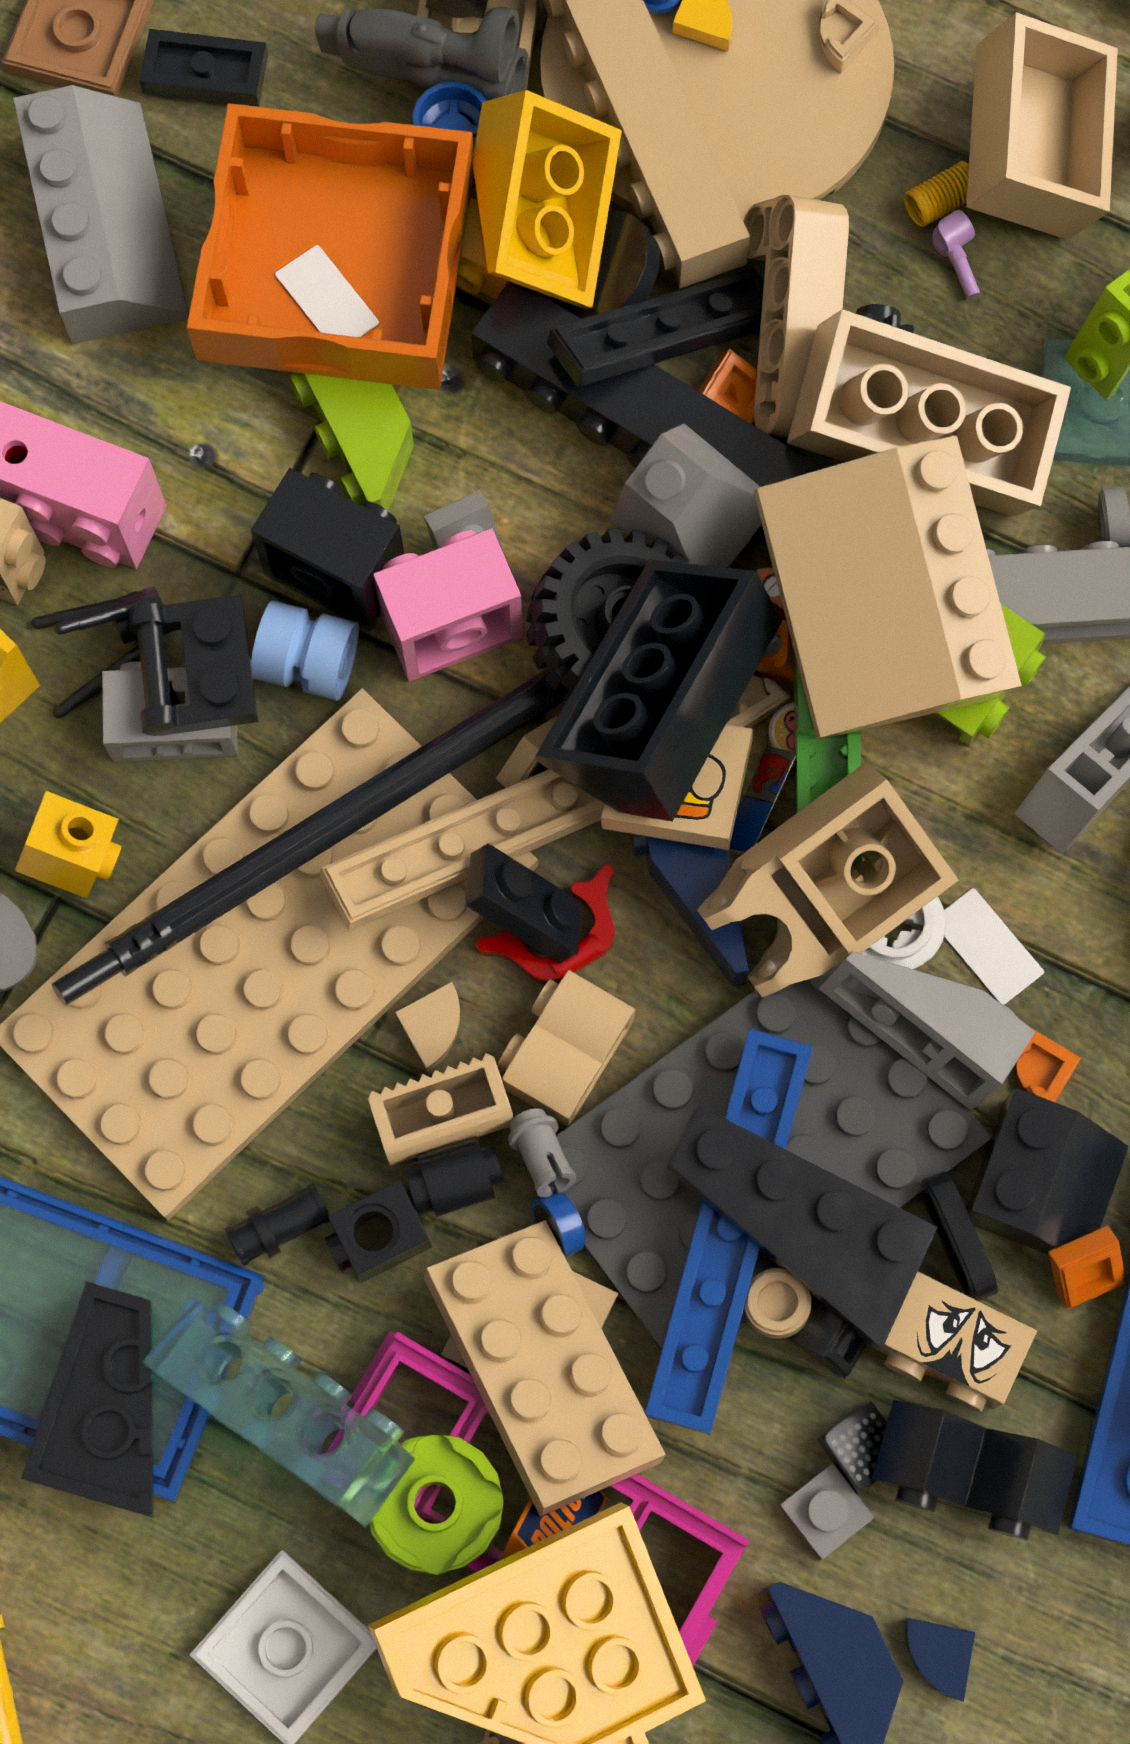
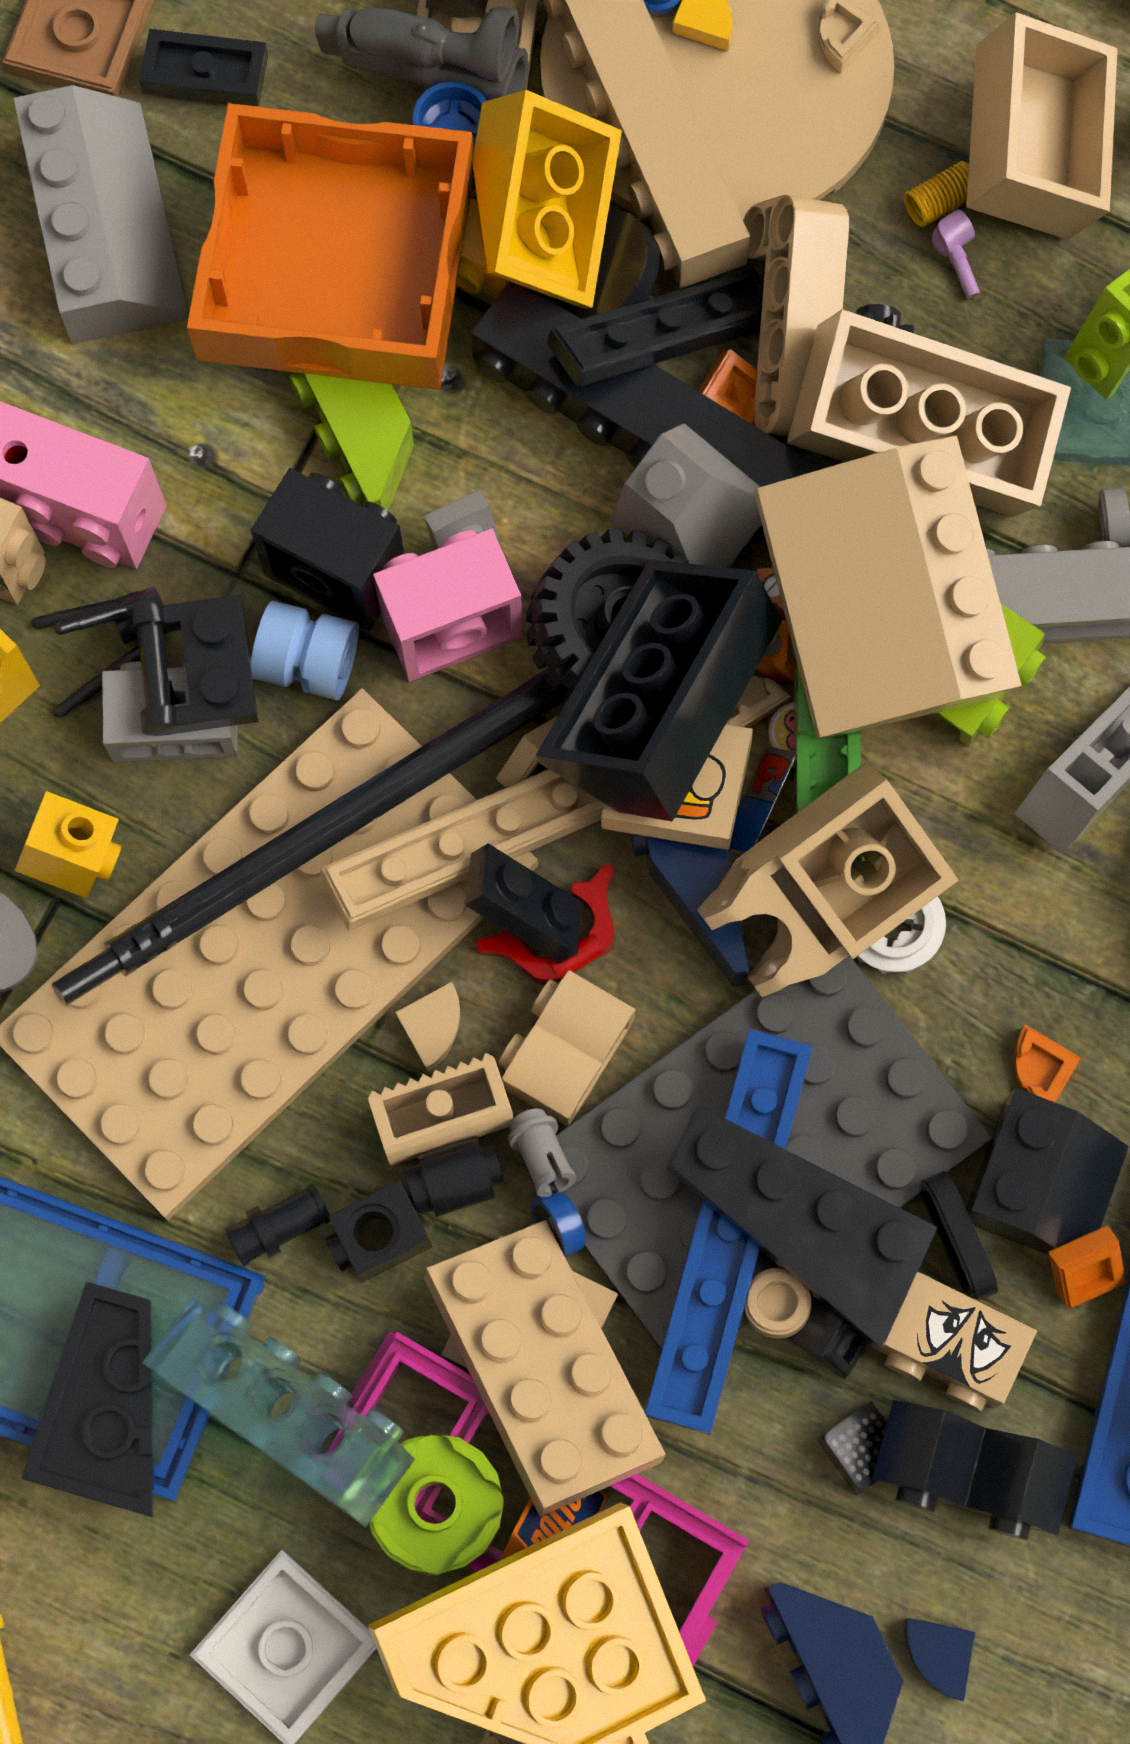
(326, 295): white sticker -> none
(826, 1511): light grey plate -> none
(937, 1024): light grey slope -> none
(989, 947): white sticker -> none

